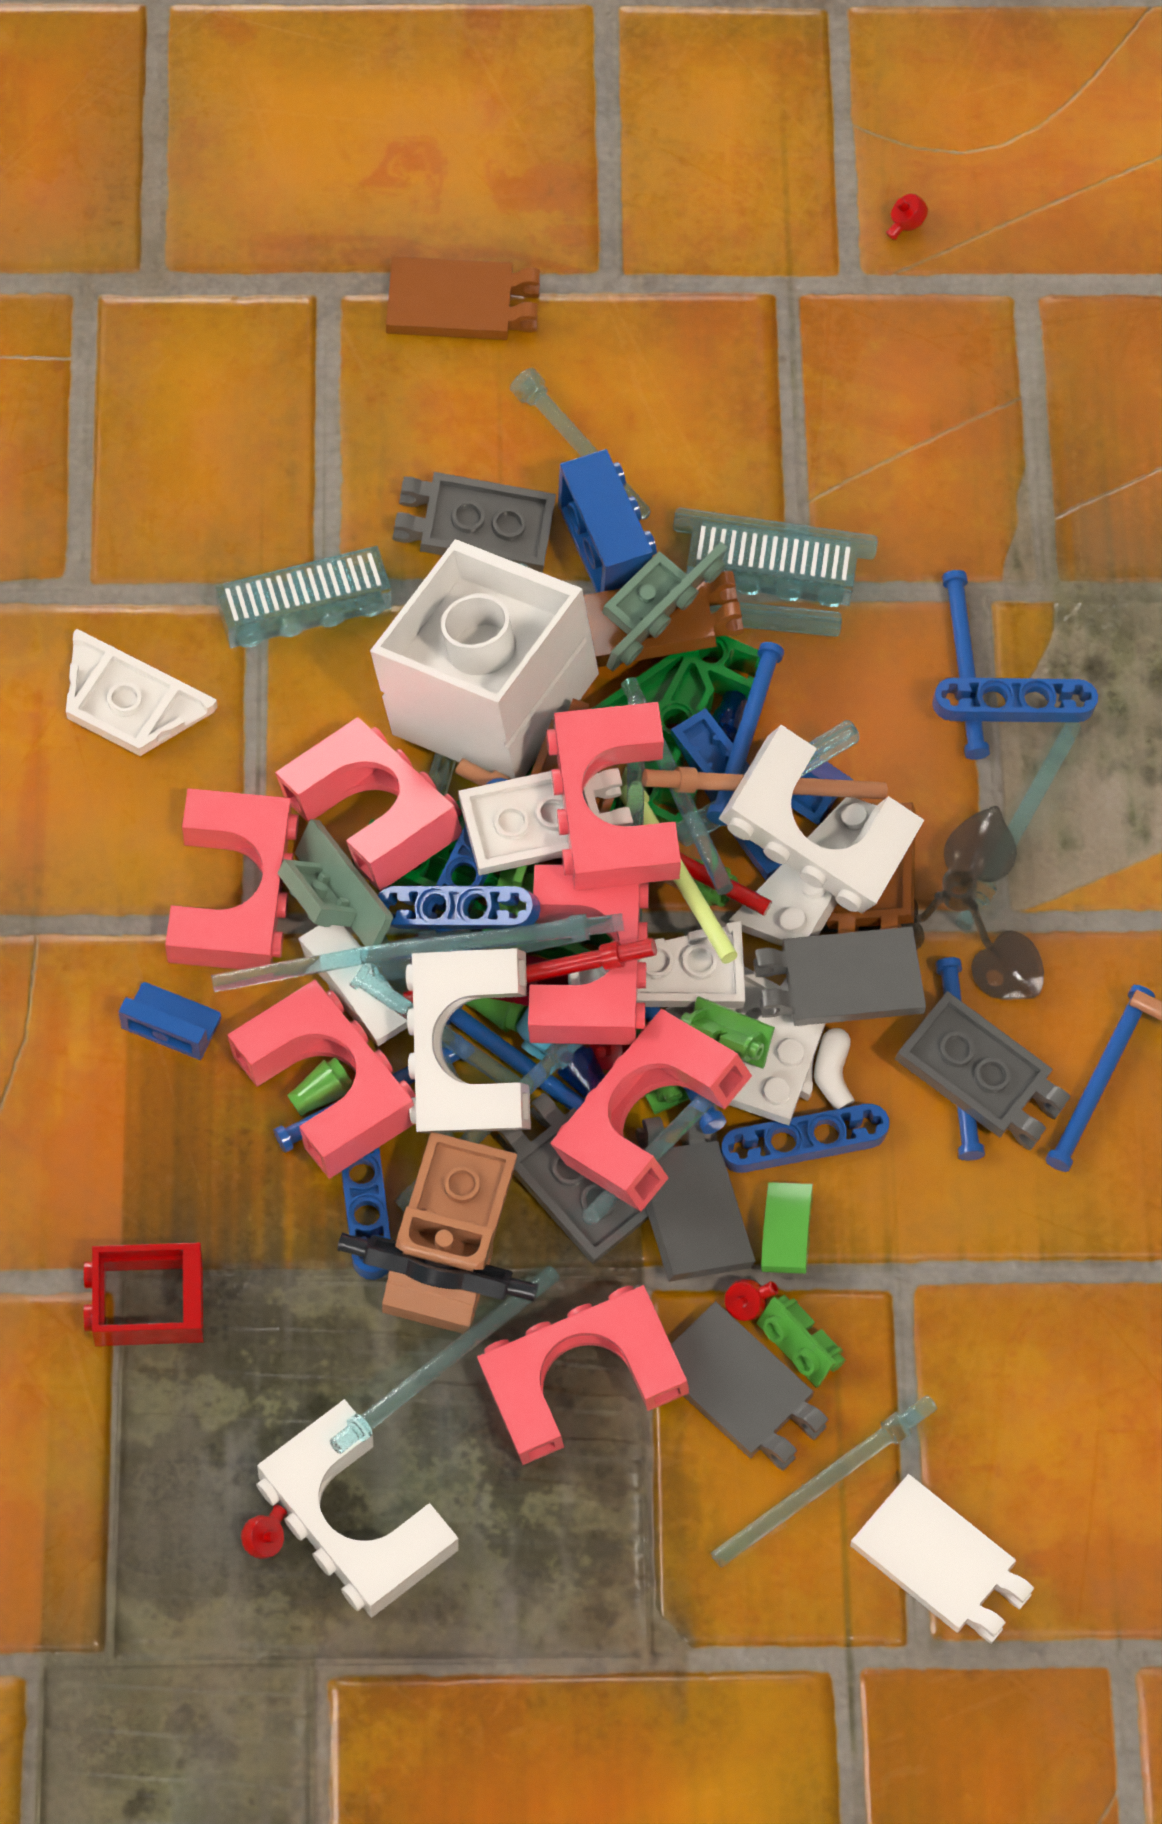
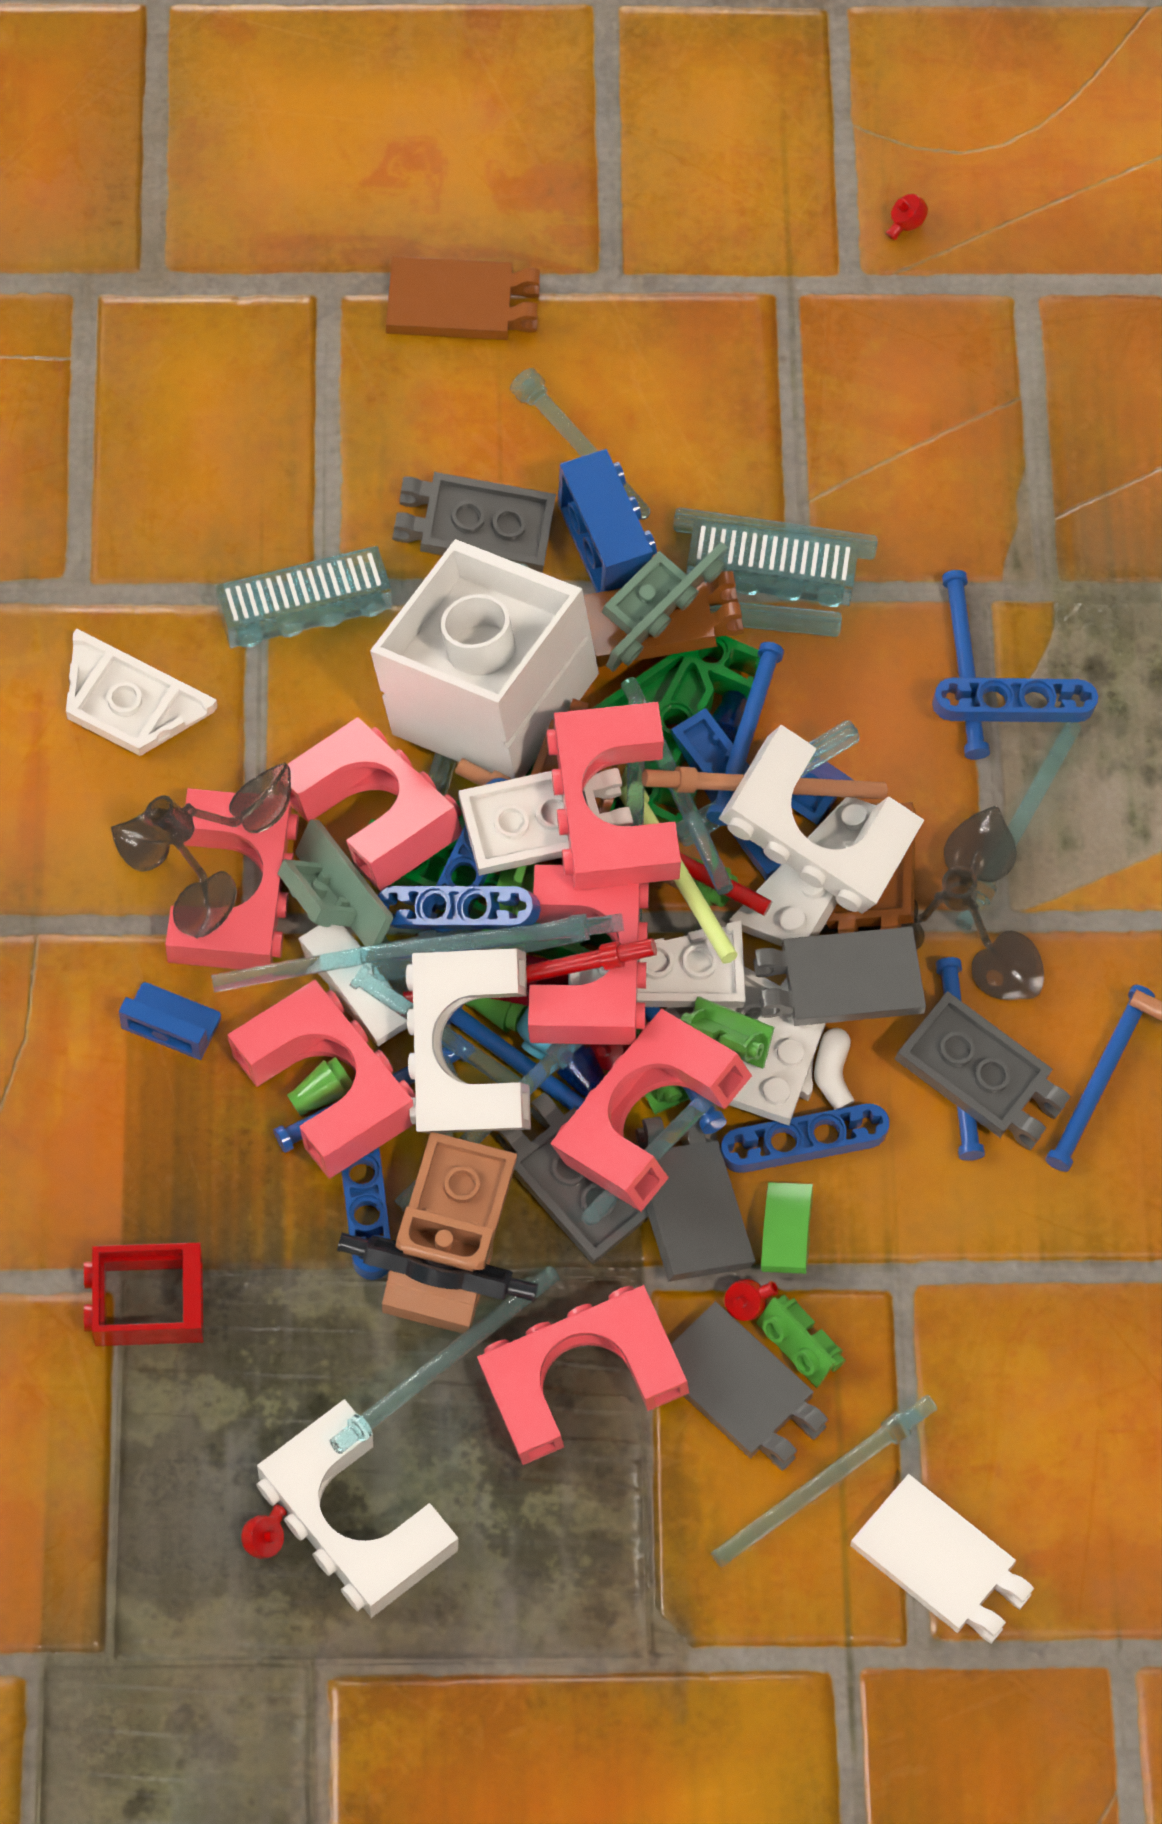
(148, 837): none -> clear smoke plant

